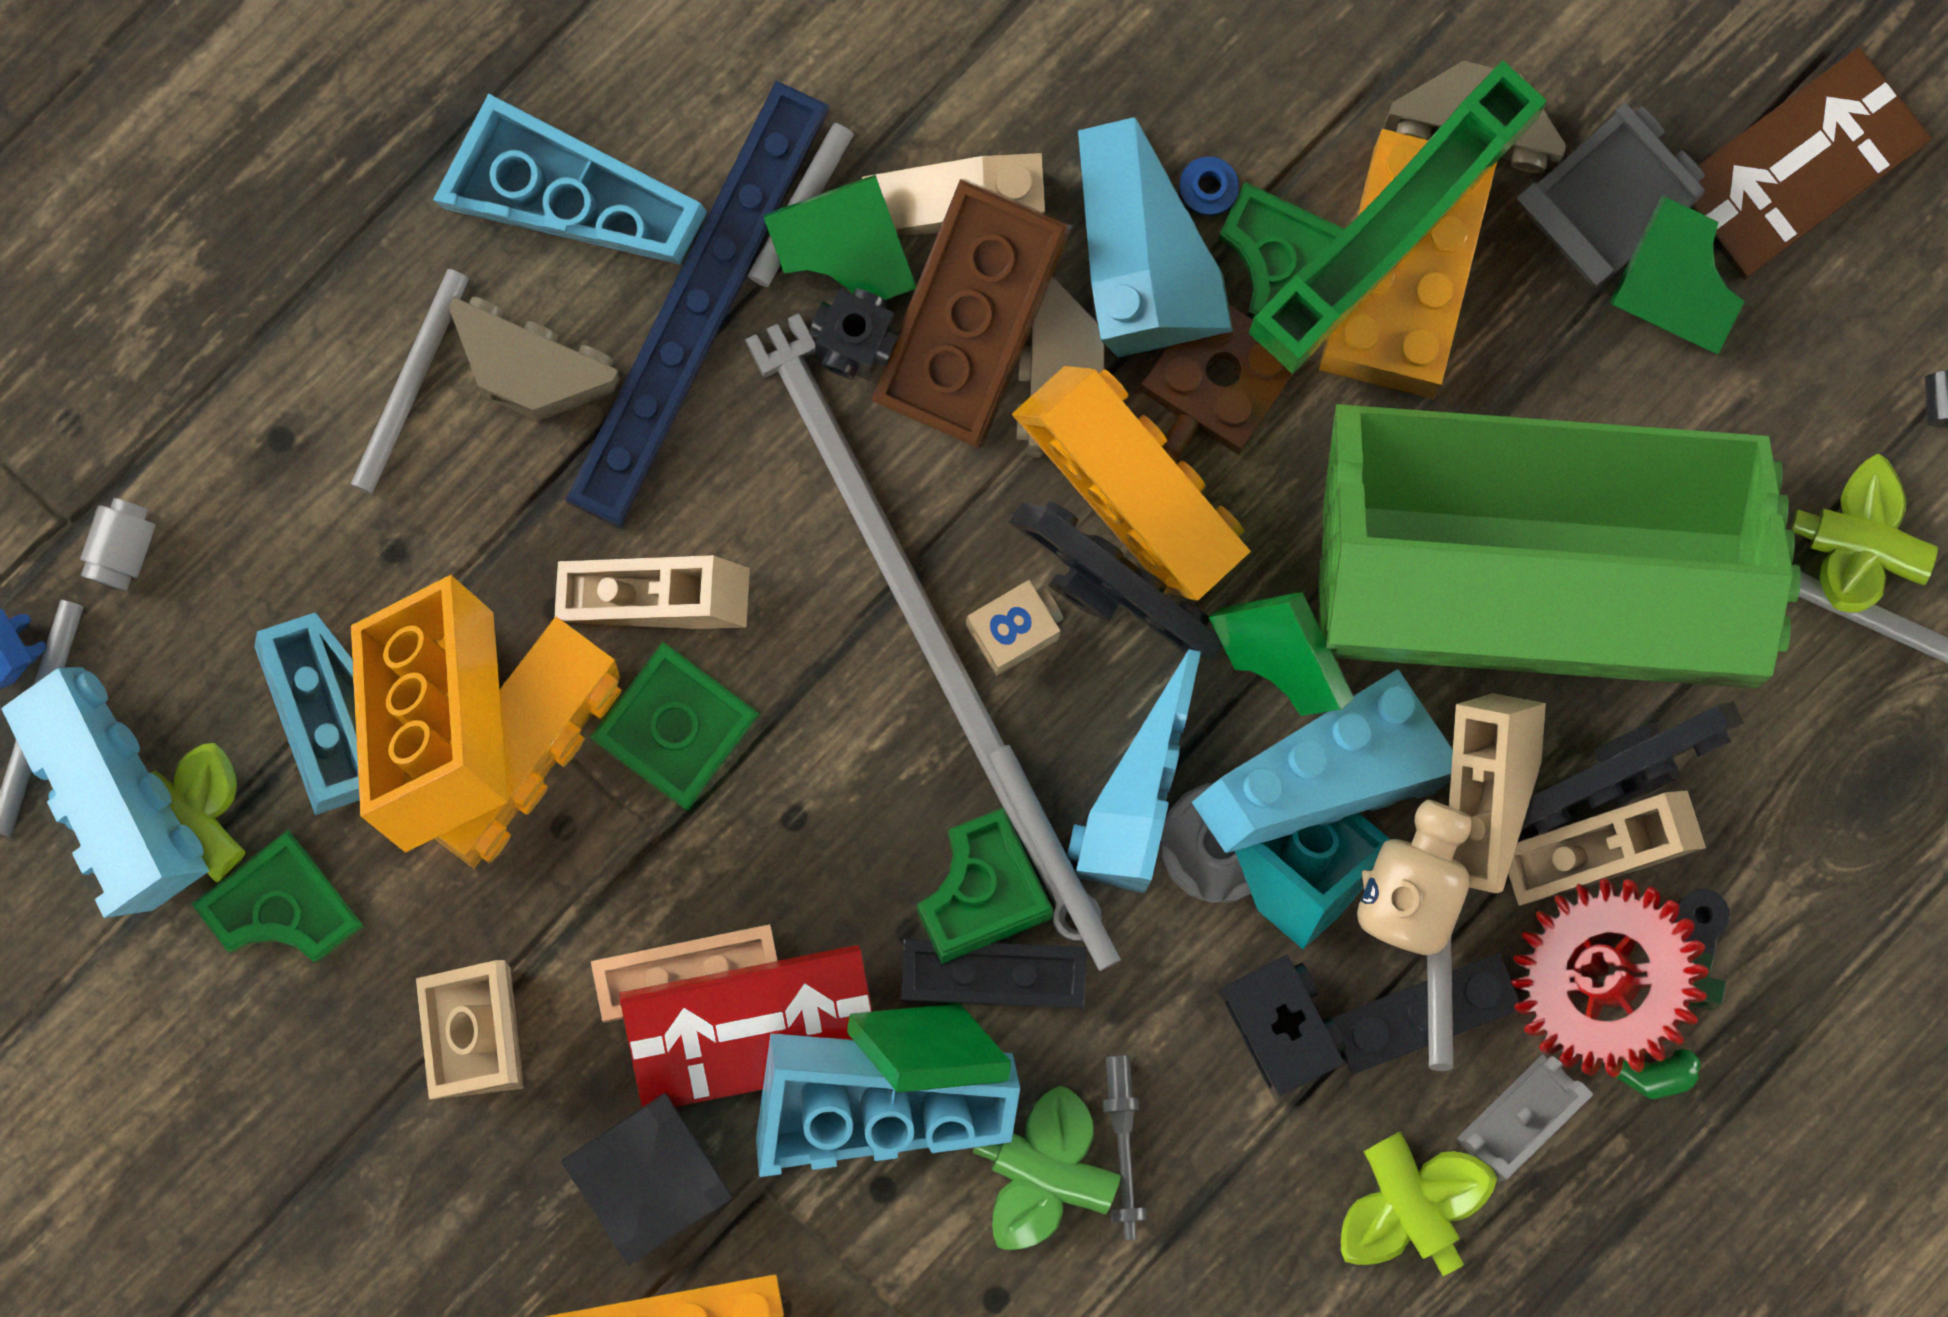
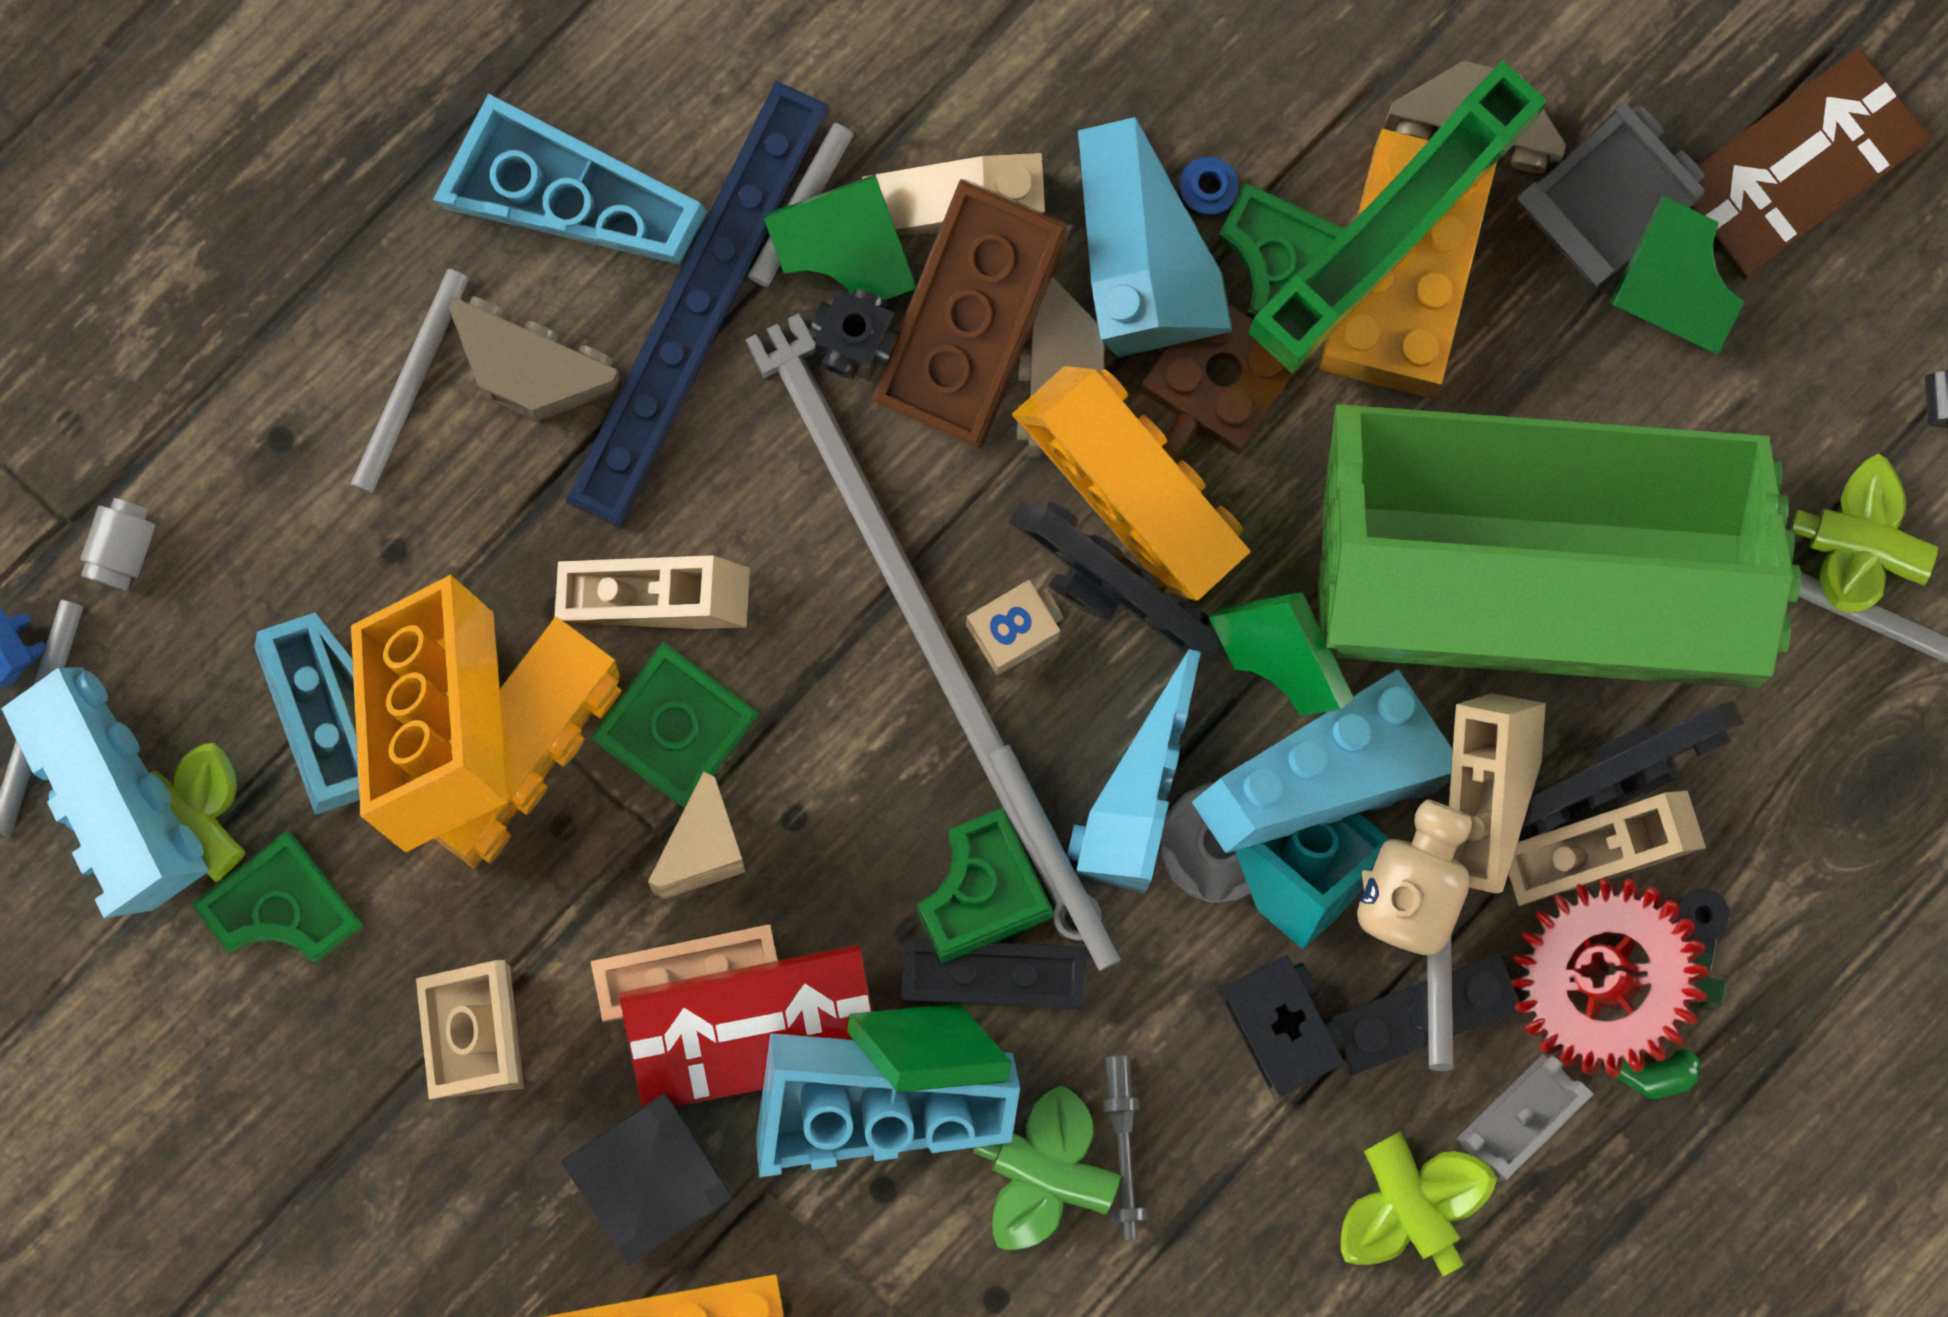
(700, 847): none -> tan slope

